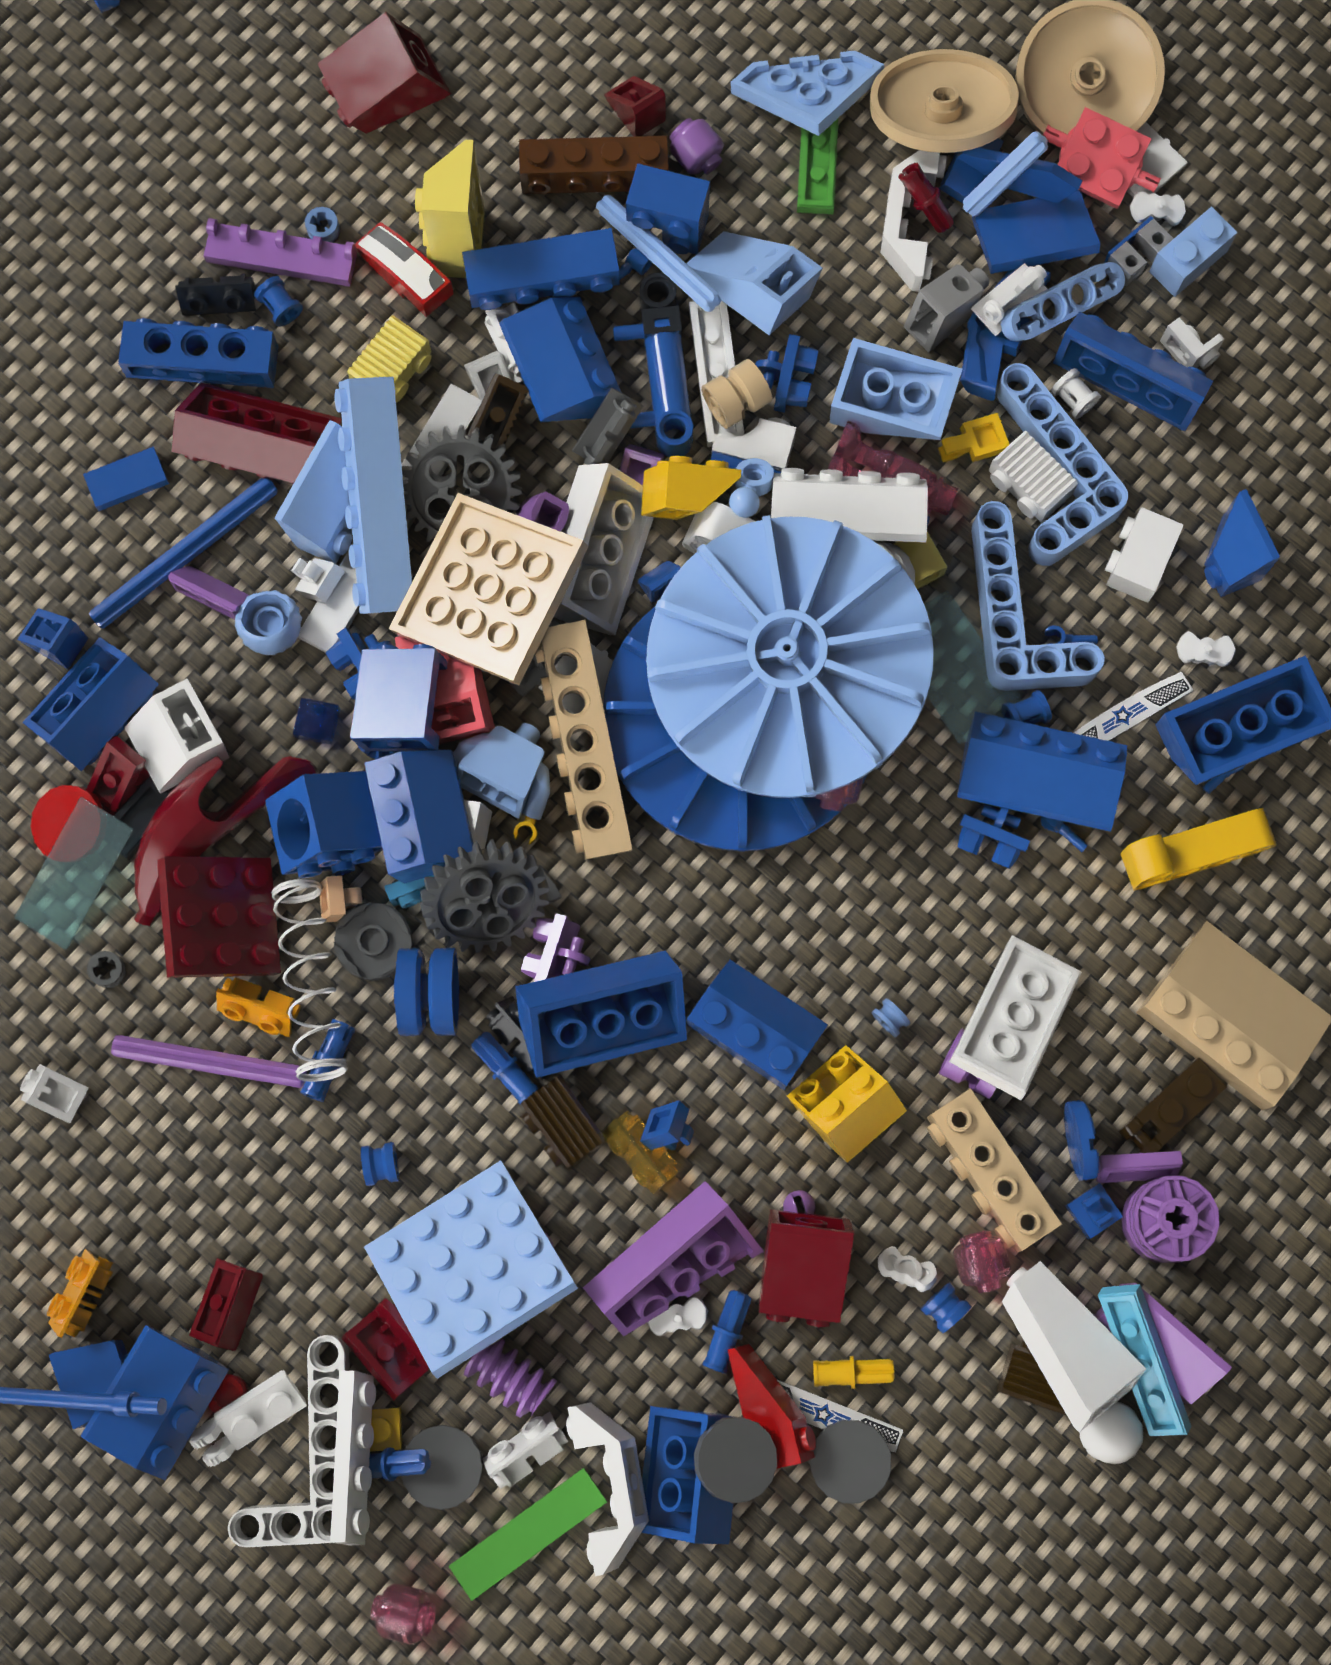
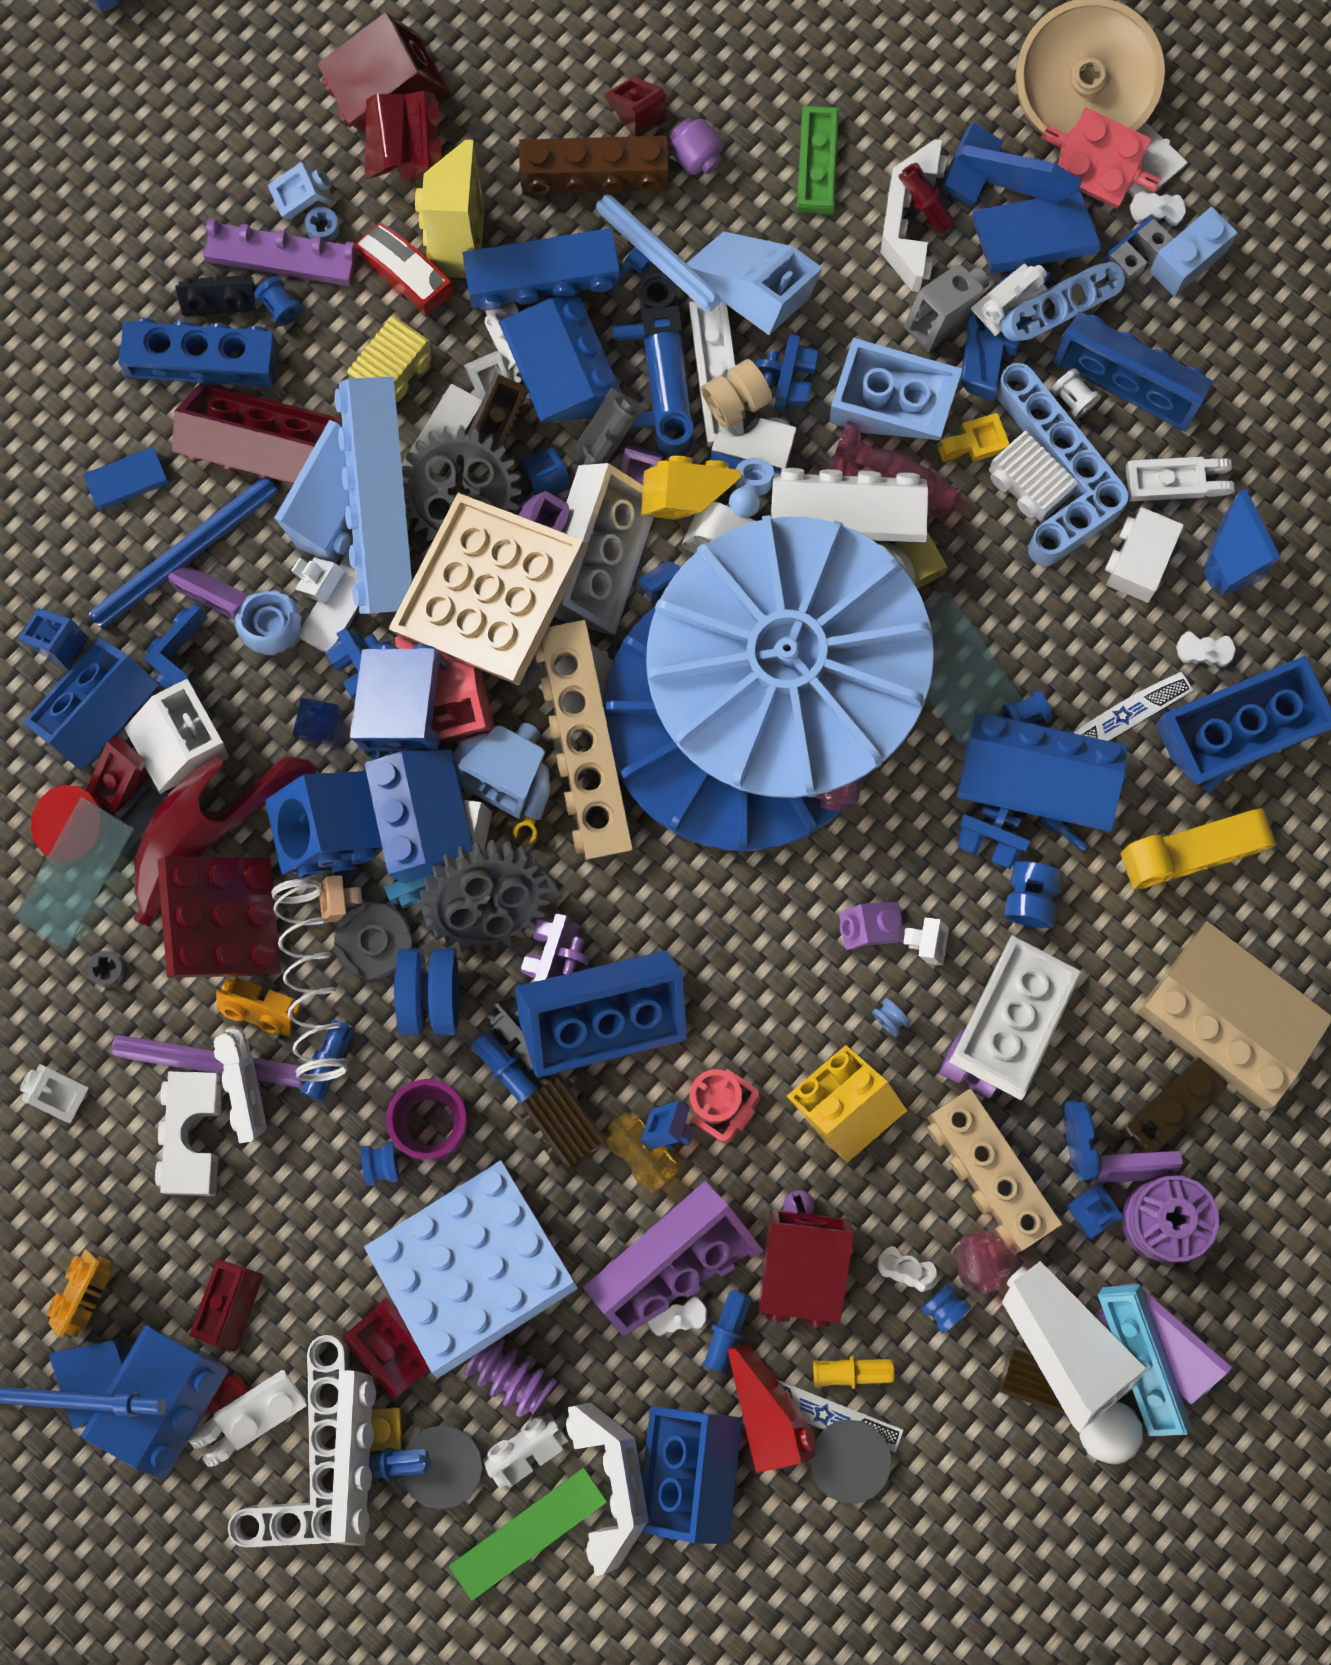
(165, 647): none -> blue bracket
(186, 1100): none -> white arch
(241, 1083): none -> white hinge
(300, 189): none -> light blue bracket
(401, 135): none -> dark red piece
(402, 1105): none -> magenta piece
(403, 1614): clear pink head -> none
(546, 472): none -> blue slope
(669, 203): blue brick -> none
(716, 1099): none -> coral piece
(735, 1459): dark grey tile -> none
(756, 1024): blue slope -> none
(808, 89): light blue plate -> none
(871, 924): none -> medium lavender bracket
(929, 941): none -> white tile
(944, 100): tan dish -> none
(1005, 174): light blue axle -> none
(1010, 615): light blue beam -> none
(1032, 908): none -> blue wheel
(1069, 638): blue hand -> none
(1176, 478): none -> white hinge
(1185, 345): white bracket -> none

